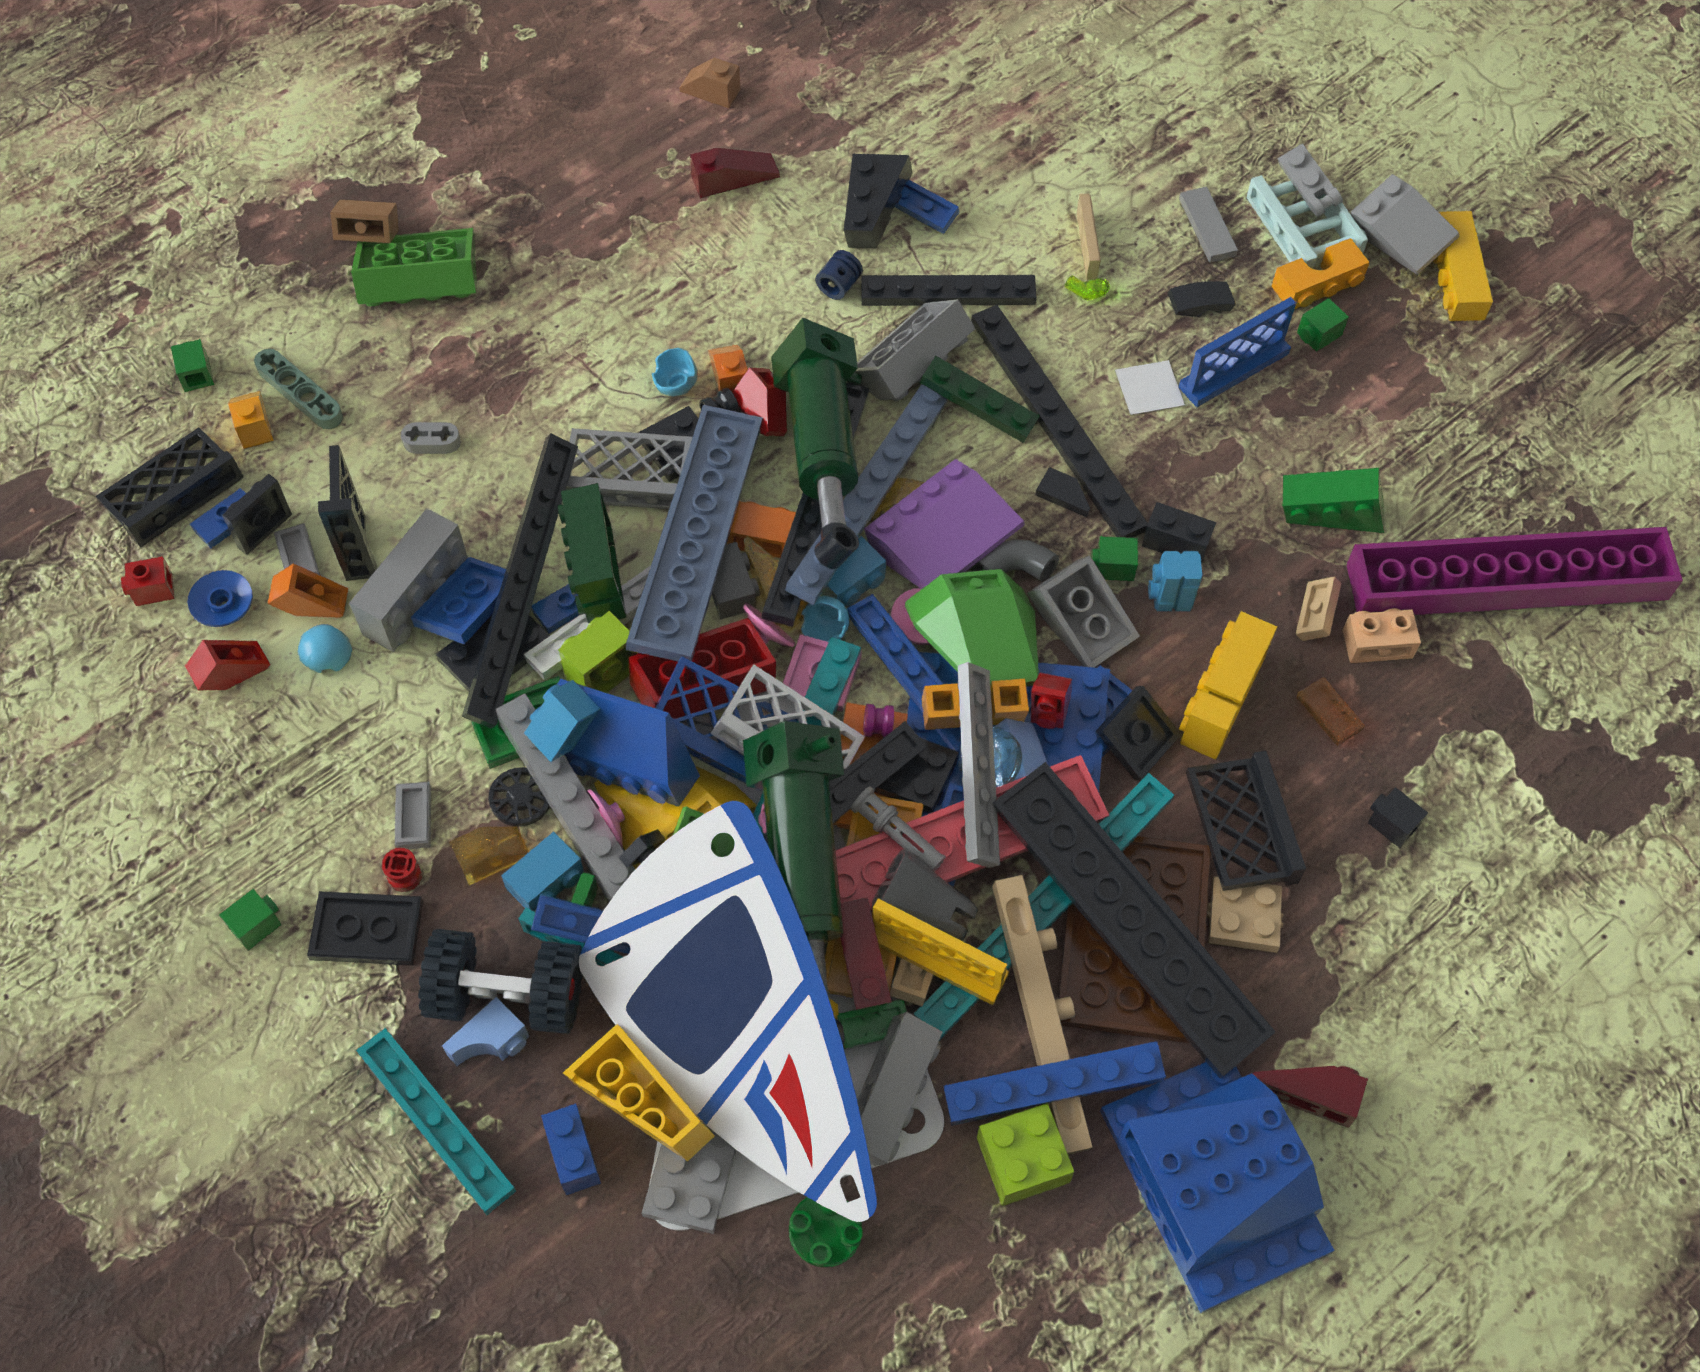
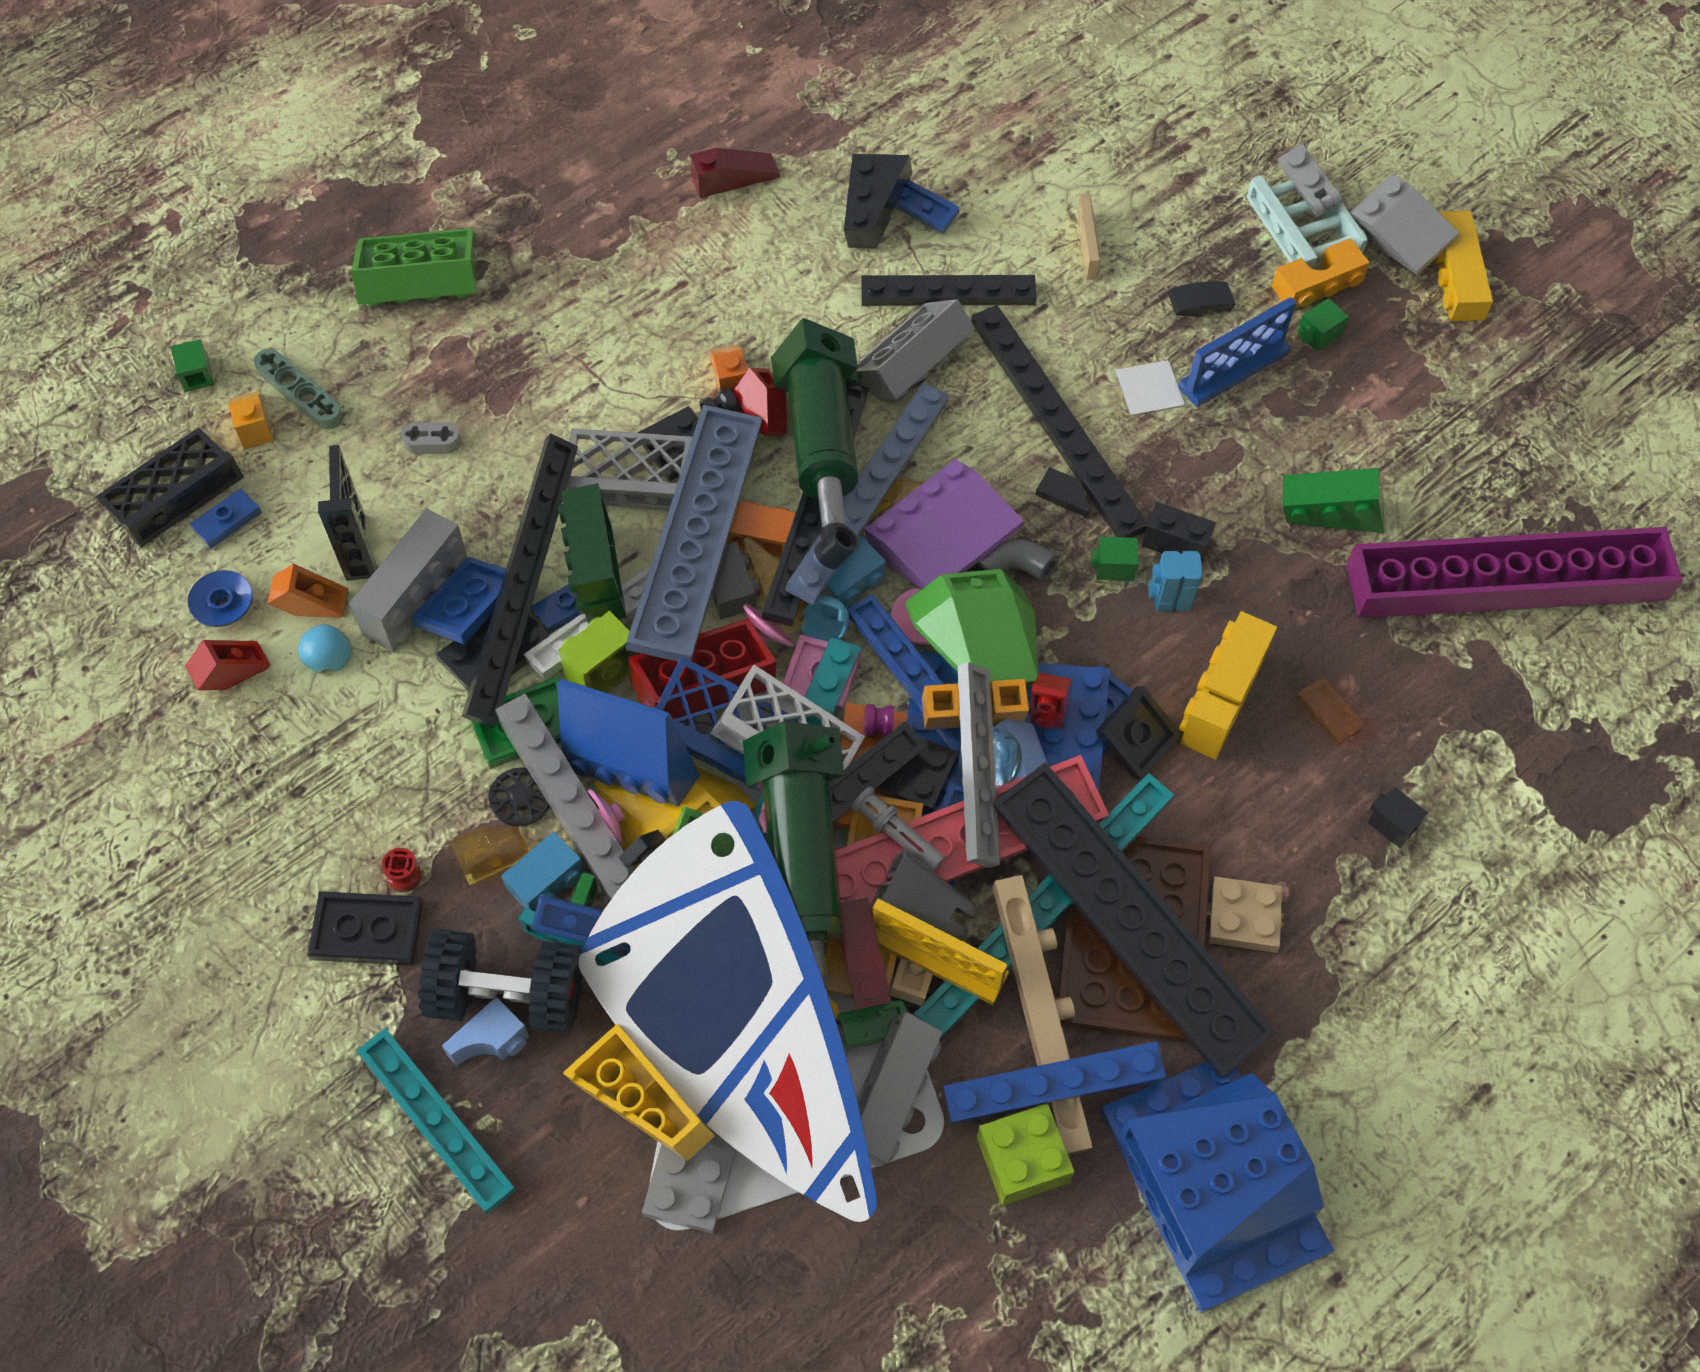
(148, 581): red brick -> none
(251, 918): green brick -> none
(257, 514): black plate -> none
(296, 548): light grey tile -> none
(364, 221): medium nougat brick -> none
(413, 815): light grey tile -> none
(561, 720): dark azure piece -> none
(570, 1149): blue brick -> none
(675, 372): medium azure hair -> none
(713, 82): medium nougat slope -> none
(823, 1235): green dish -> none
(843, 271): dark blue piece -> none
(979, 399): dark green plate -> none
(1084, 612): light grey slope -> none
(1088, 290): clear neon green arm -> none
(1208, 224): light grey tile -> none
(1273, 822): black fence -> none
(1318, 608): tan plate -> none
(1321, 1091): dark red slope -> none
(1381, 635): light nougat brick -> none

